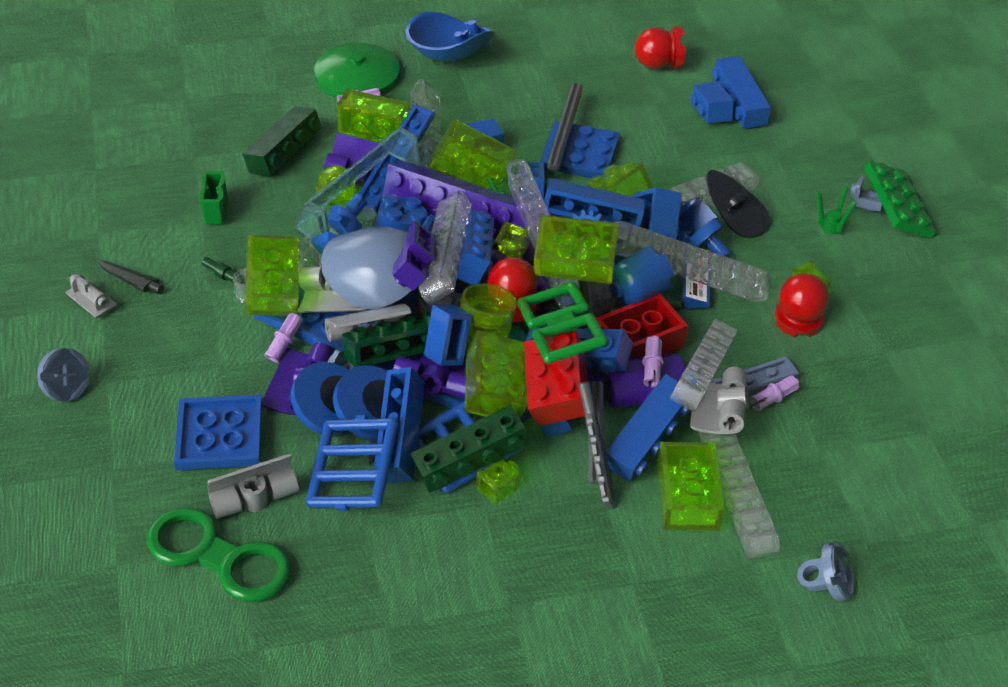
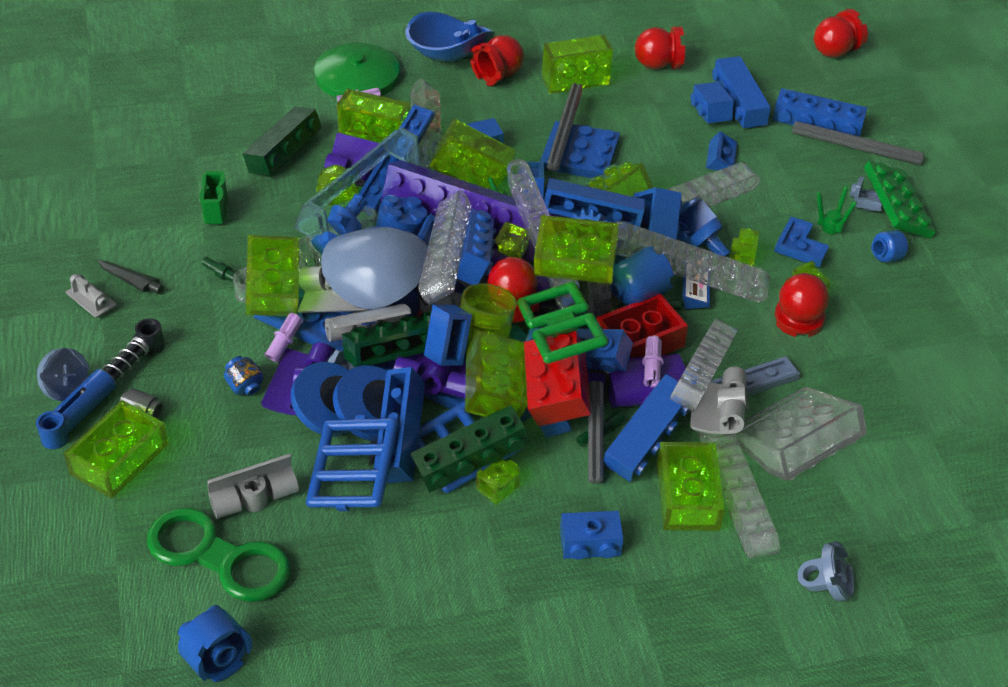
(57, 424): none -> blue piece
(116, 449): none -> clear neon green brick
(144, 402): none -> dark grey brick
(214, 644): none -> blue brick
(218, 432): blue plate -> none
(243, 376): none -> head
(415, 256): dark purple slope -> none
(497, 59): none -> red tile
(577, 61): none -> clear neon green brick
(591, 534): none -> blue brick
(597, 446): dark grey sword -> none
(609, 423): none -> dark green bar
(721, 152): none -> blue slope
(737, 205): black shield -> none
(745, 246): none -> clear neon green brick
(774, 392): lavender axle -> none
(795, 243): none -> blue plate
(801, 432): none -> clear slope
(819, 111): none -> blue brick
(840, 34): none -> red tile
(858, 143): none -> dark grey axle
(889, 246): none -> blue head

